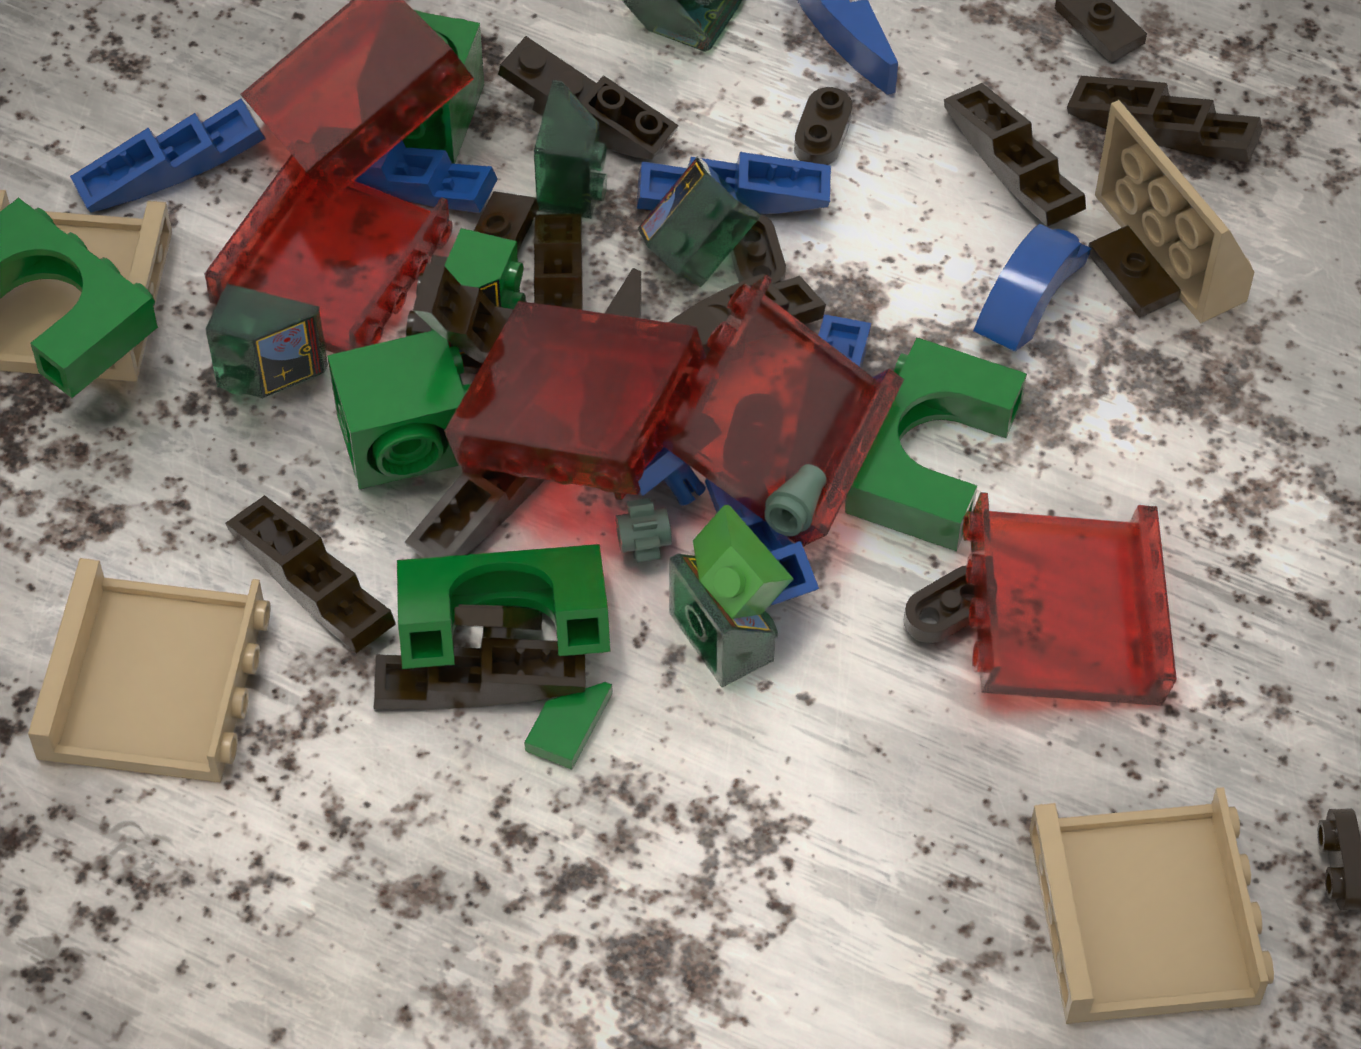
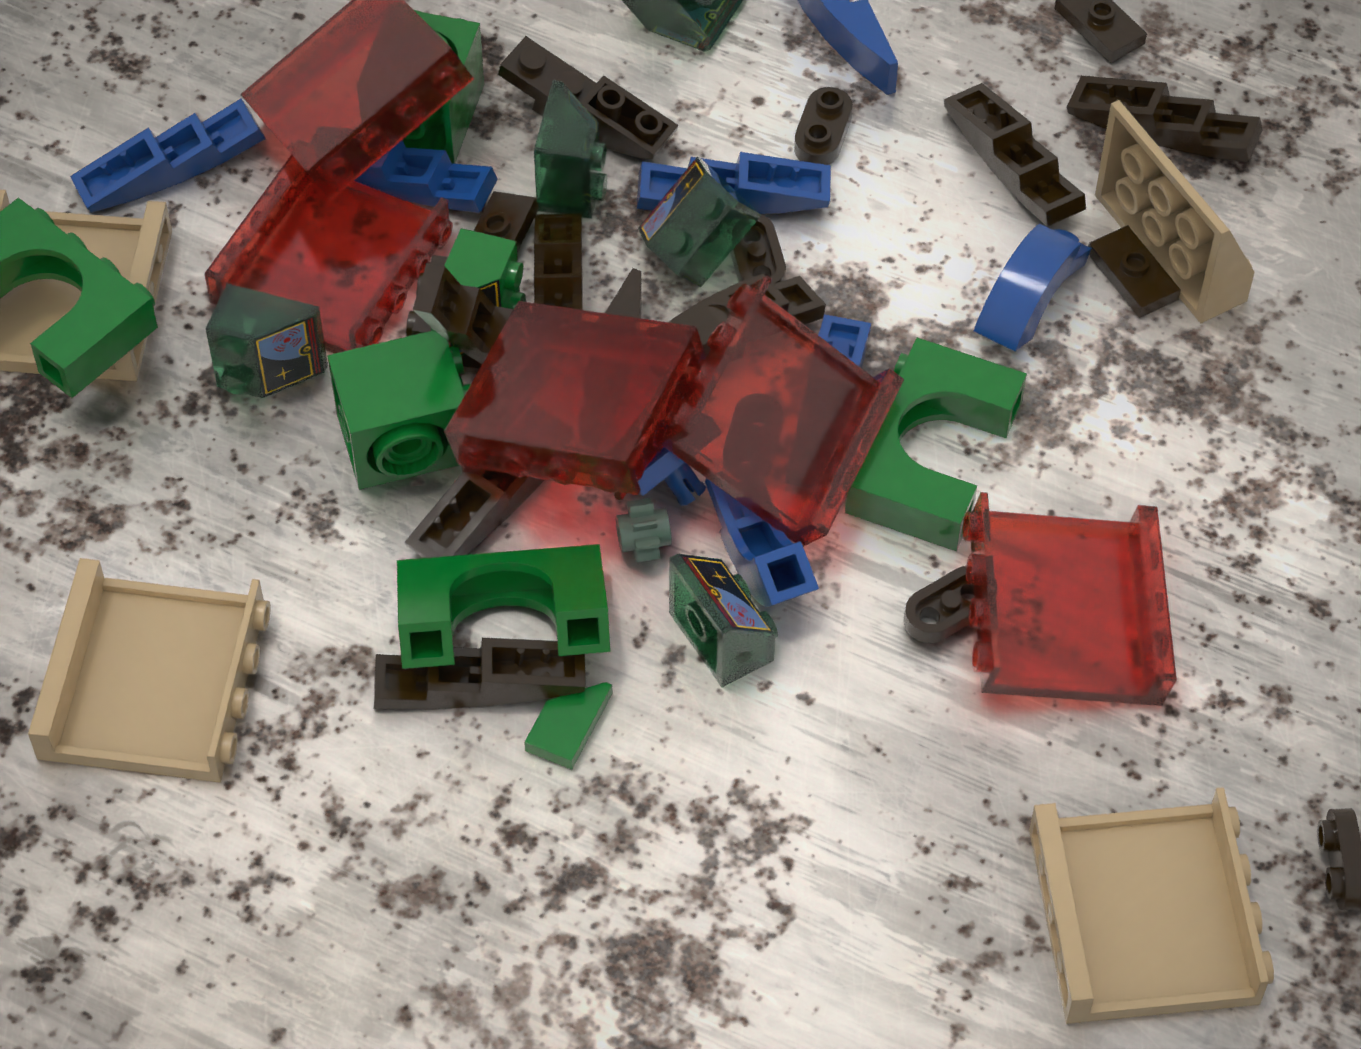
(310, 574): dark brown slope -> none
(498, 620): dark brown plate -> none
(737, 566): bright green slope -> none
(794, 503): sand green cone -> none

